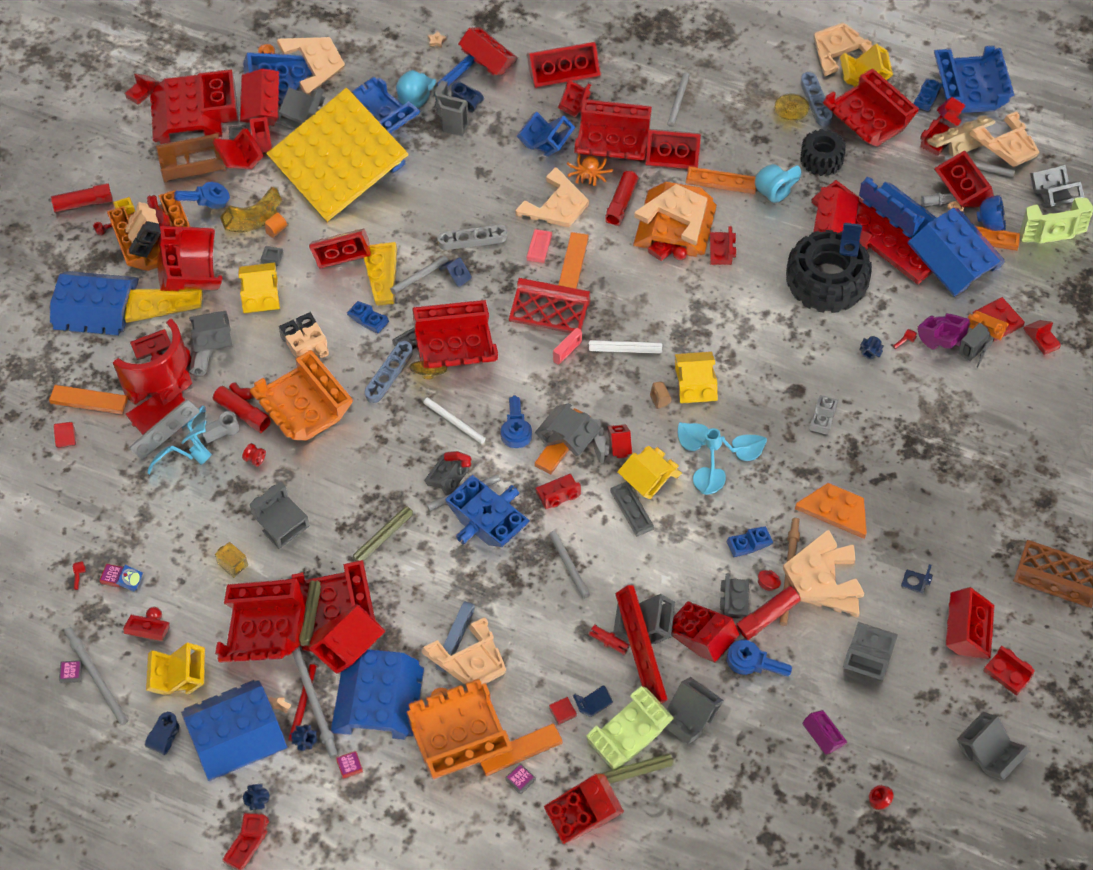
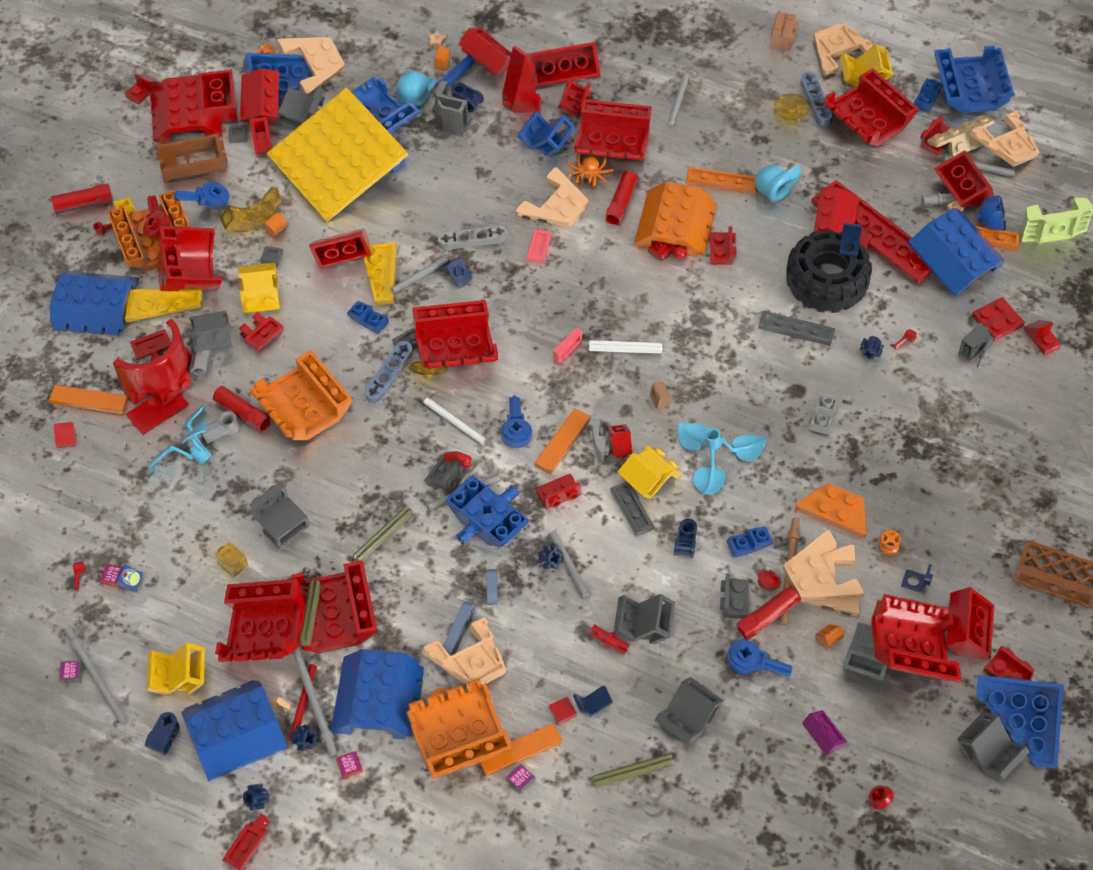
(143, 230): hips -> none
(149, 626): red plate -> none
(164, 429): light grey bracket -> none
(240, 152): red bracket -> none
(242, 392): red arm -> none
(253, 825): red tile -> none
(254, 454): red wheel -> none
(265, 332): none -> red plate
(304, 336): light nougat hips -> none
(345, 638): red slope -> none
(442, 58): none -> orange brick
(492, 587): none -> sand blue beam
(519, 87): none -> red wedge
(549, 557): none -> dark blue gear
(556, 293): red fence -> none
(569, 427): dark grey piece -> none
(573, 260): orange tile -> none
(583, 808): red slope -> none
(630, 729): yellowish green plate -> none
(640, 642): red plate -> none
(673, 148): red slope -> none
(680, 205): light nougat wing -> none
(686, 541): none -> dark blue piece
(696, 377): yellow piece -> none
(703, 630): red slope -> none
(783, 30): none -> nougat brick
(796, 328): none -> dark grey tile
(825, 142): black tyre -> none
(829, 635): none -> orange brick
(889, 537): none -> orange wheel
(896, 206): blue slope -> none
(912, 637): none -> red slope
(943, 331): magenta brick -> none
(951, 110): red slope -> none
(995, 326): orange hinge -> none
(1028, 712): none -> blue slope
(1053, 185): piece -> none

